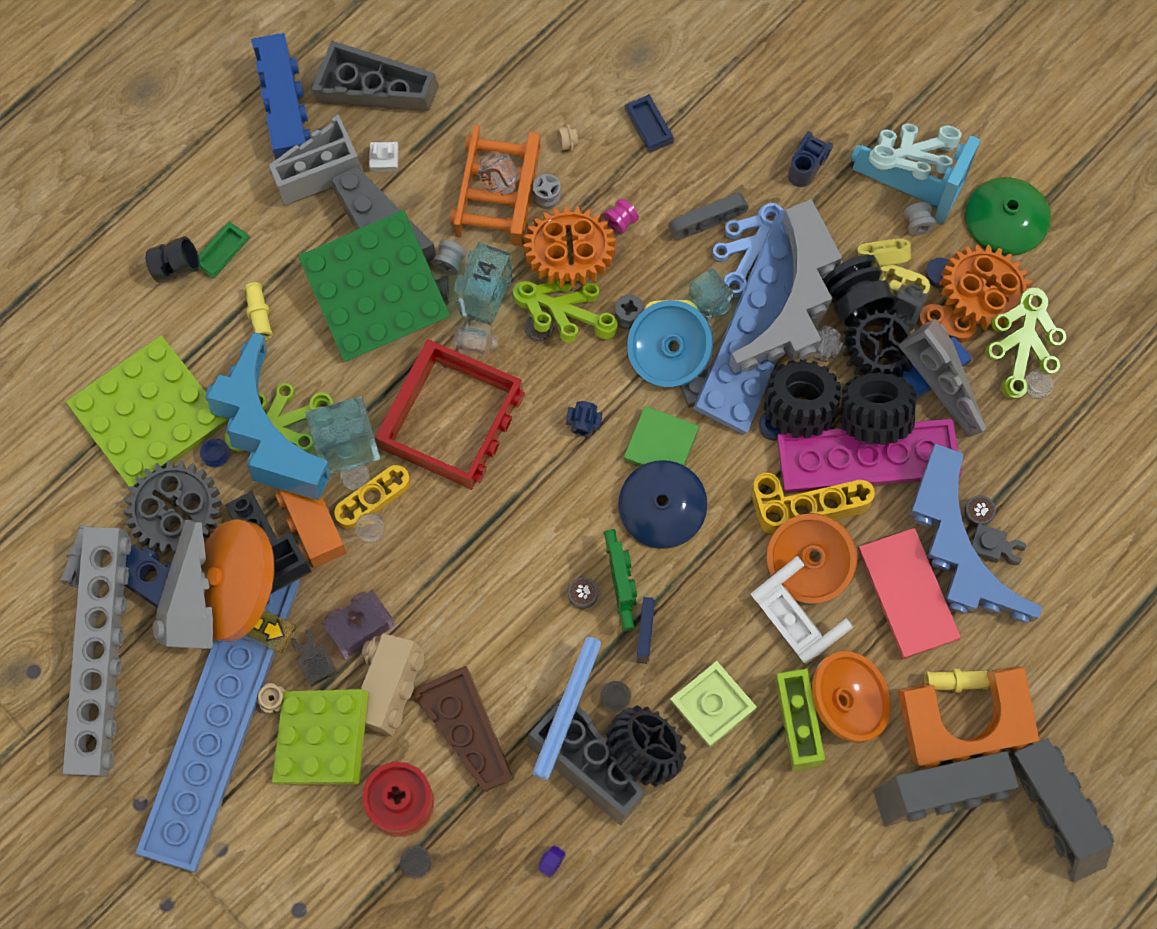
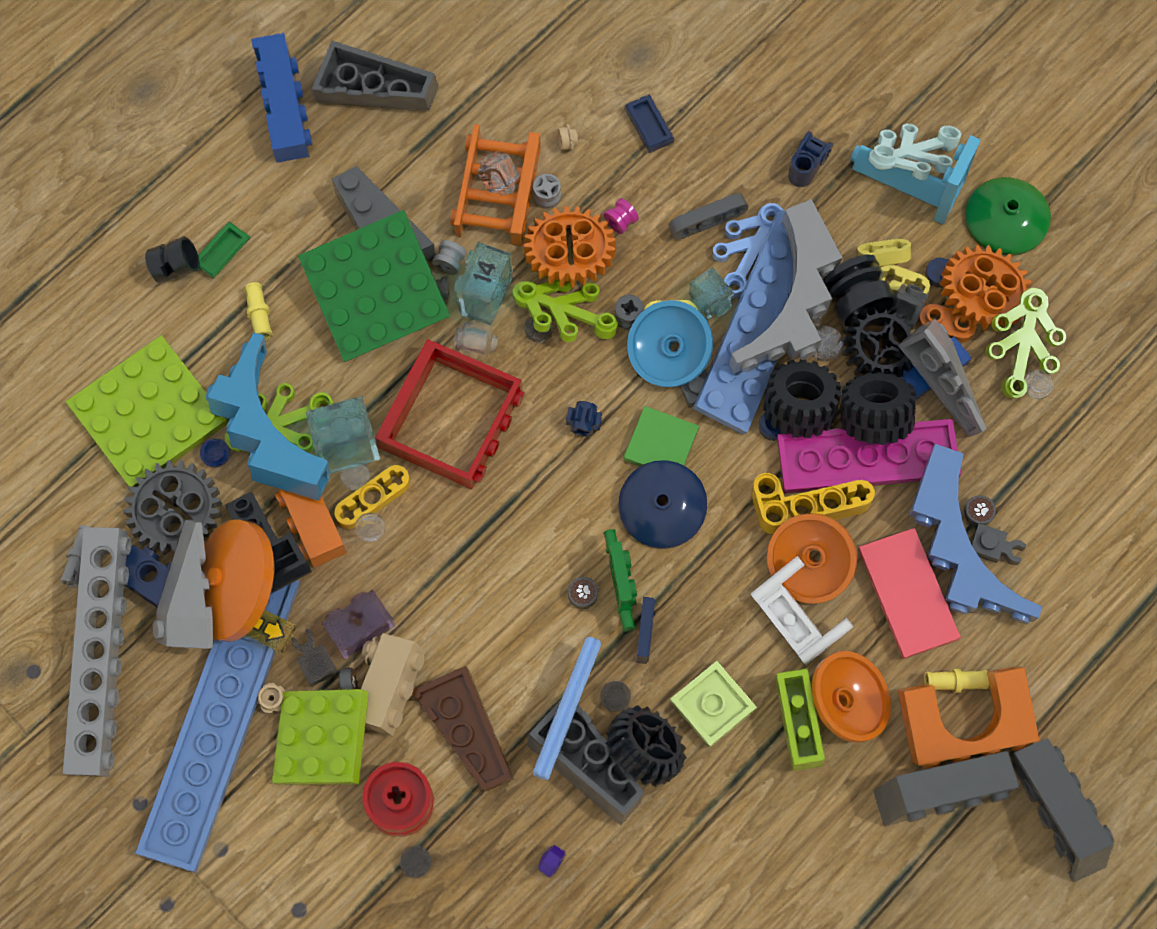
(313, 164): light grey wedge -> none
(347, 679): none -> dark grey tile
(384, 157): white tile -> none
(920, 218): light grey wheel -> none

